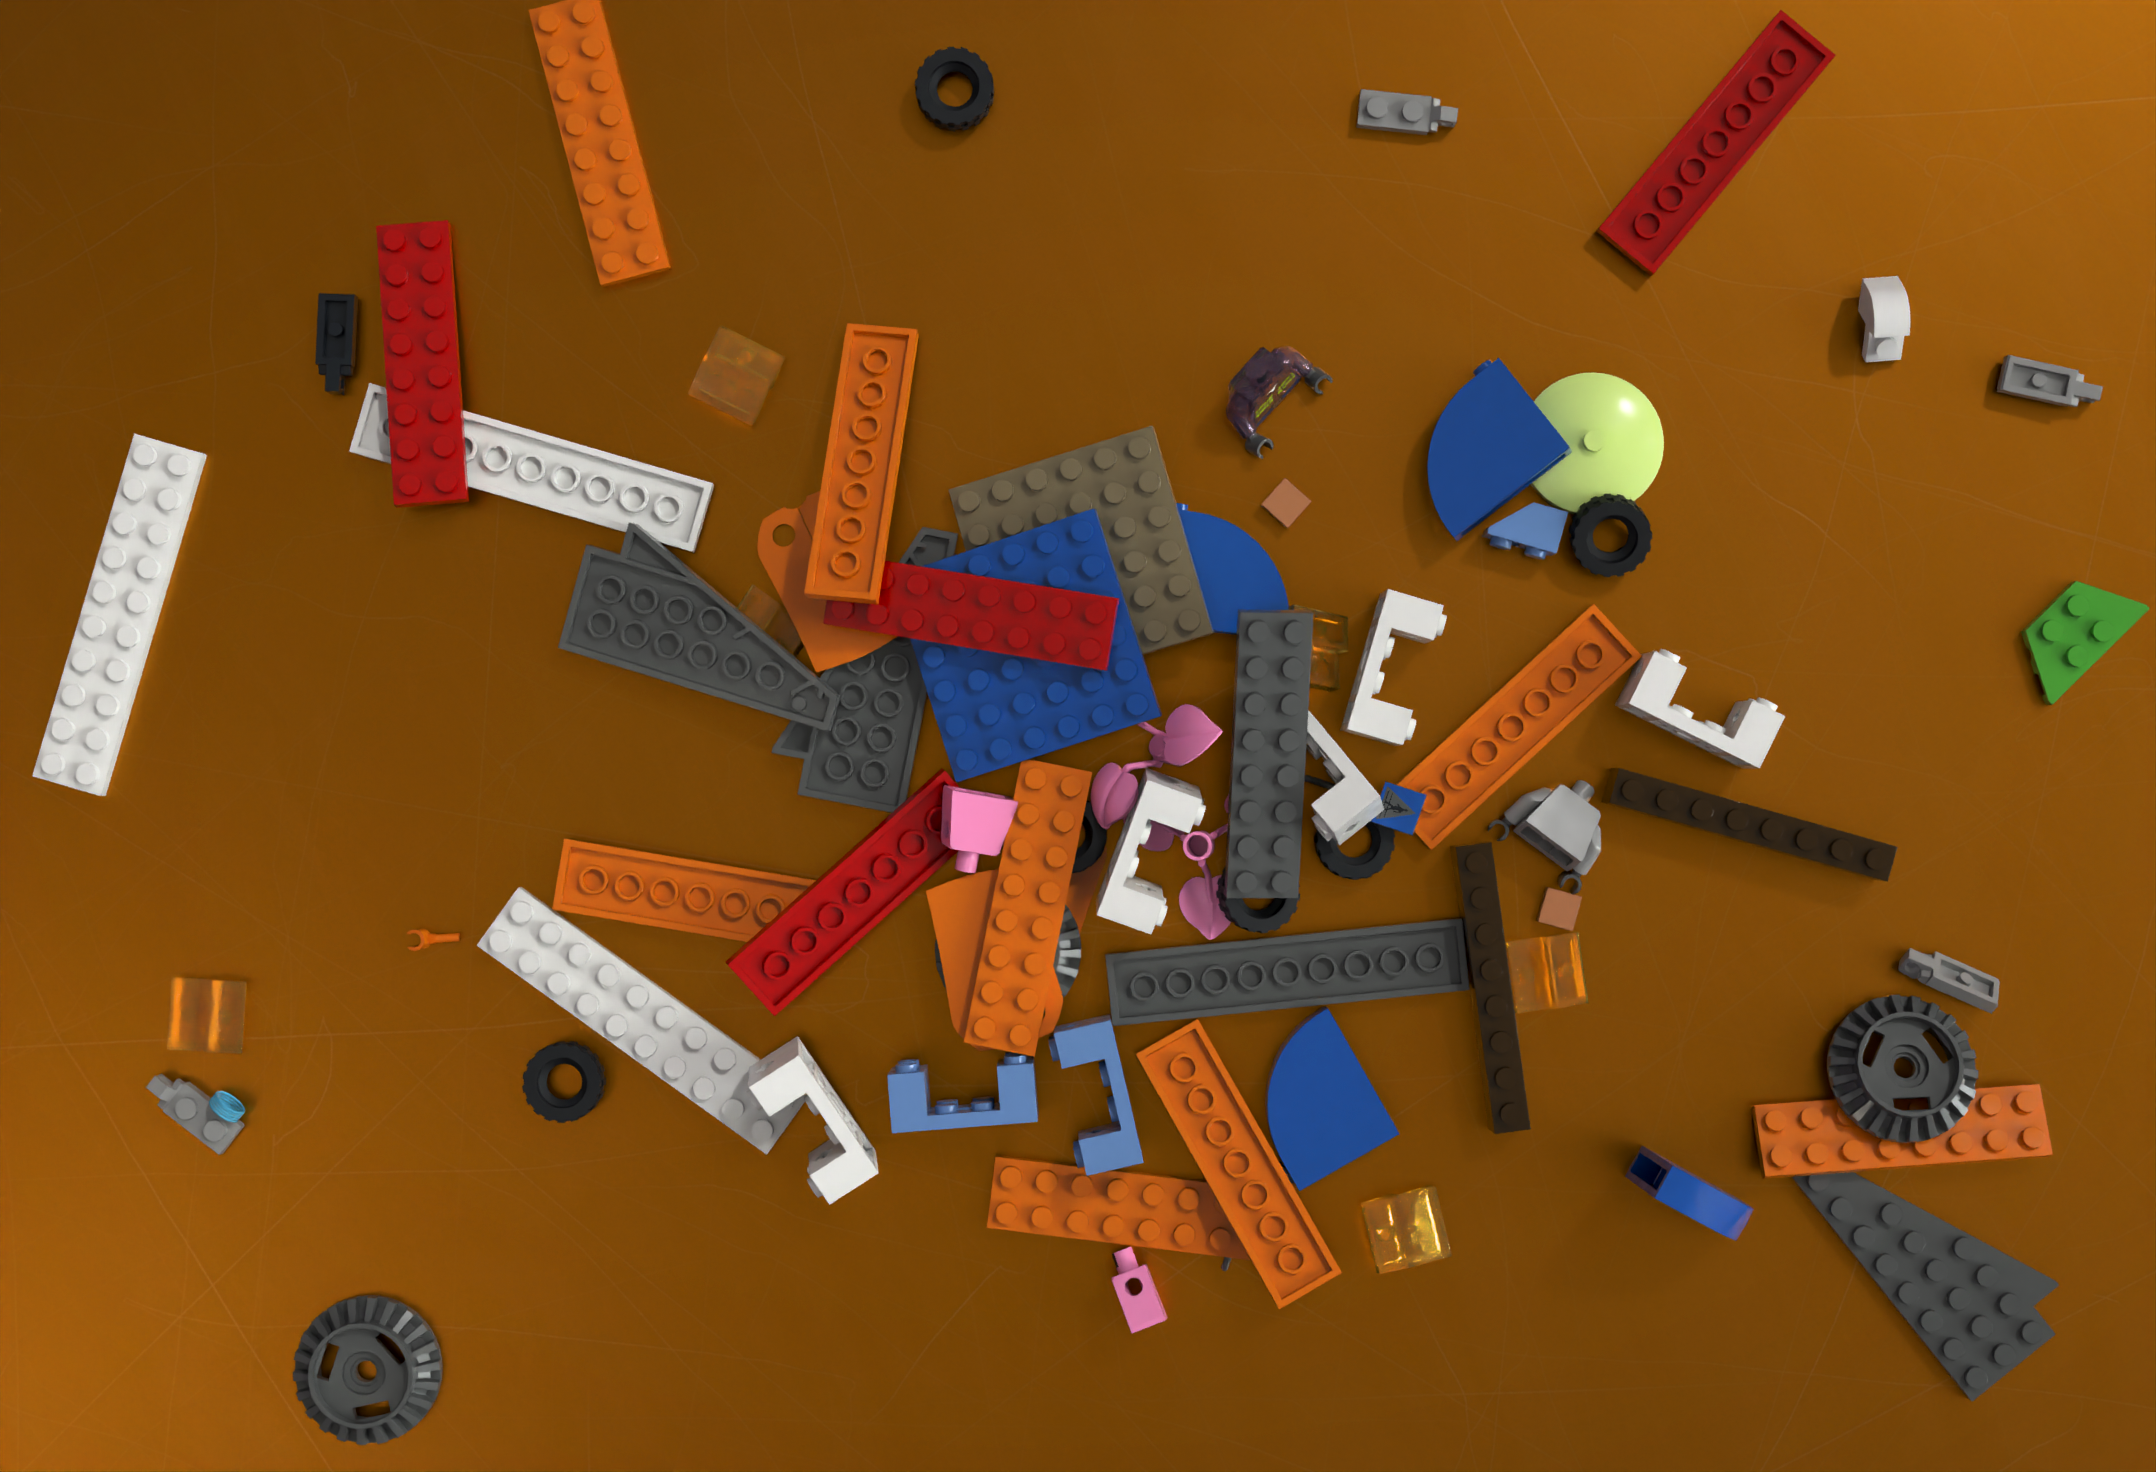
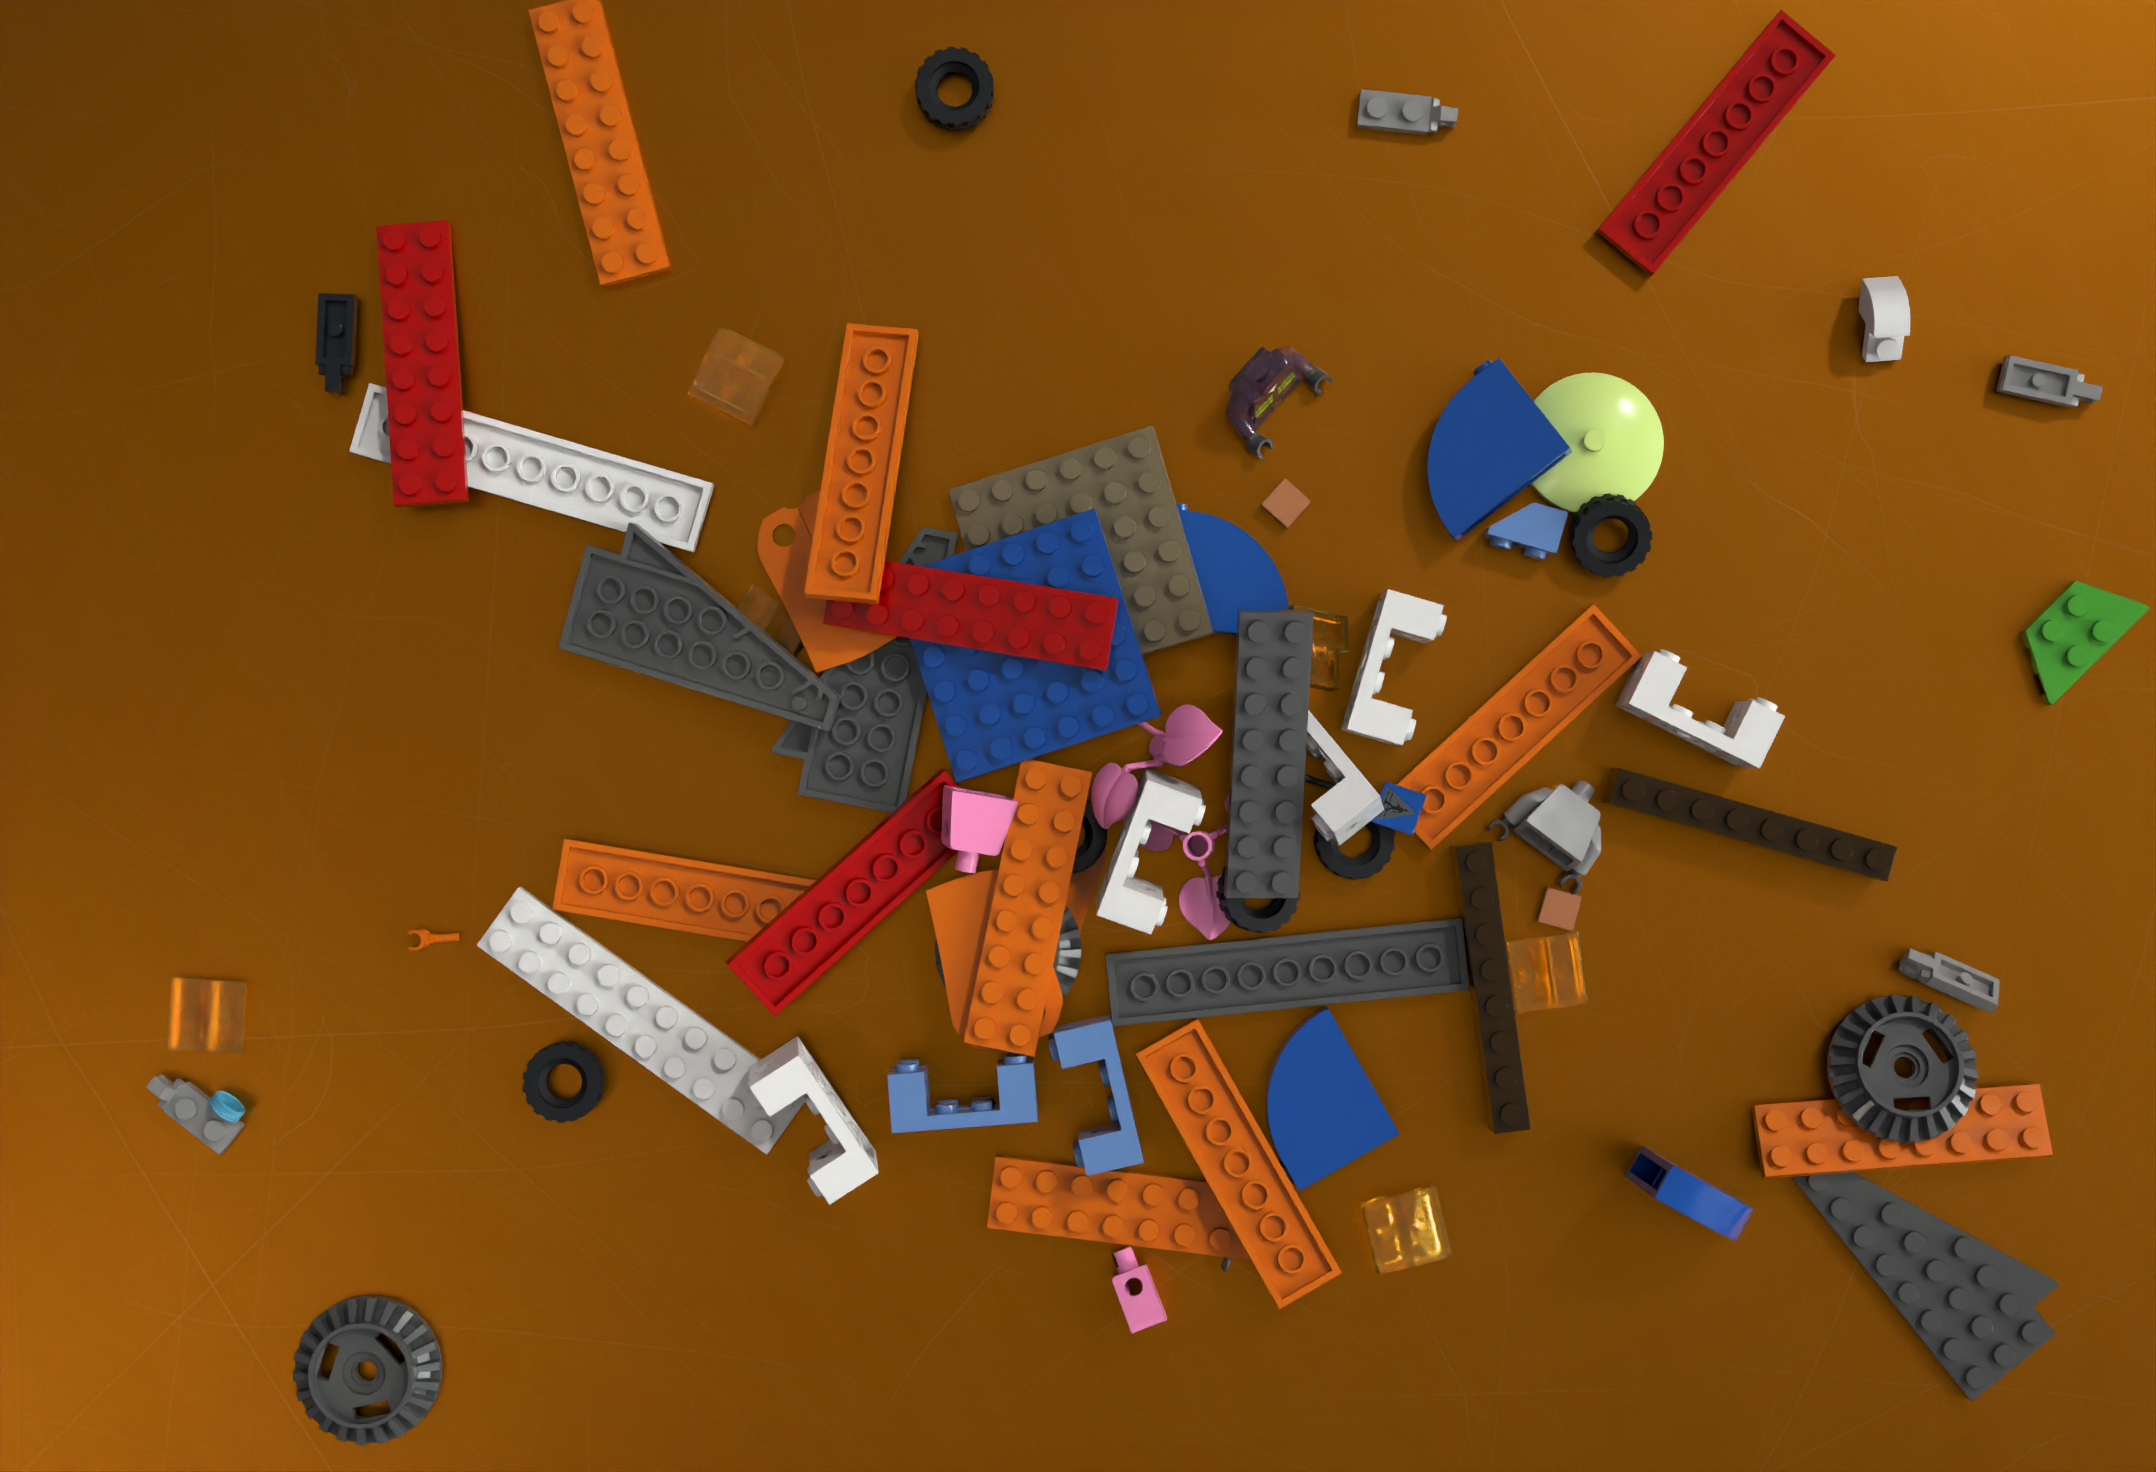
(119, 615): white plate -> none

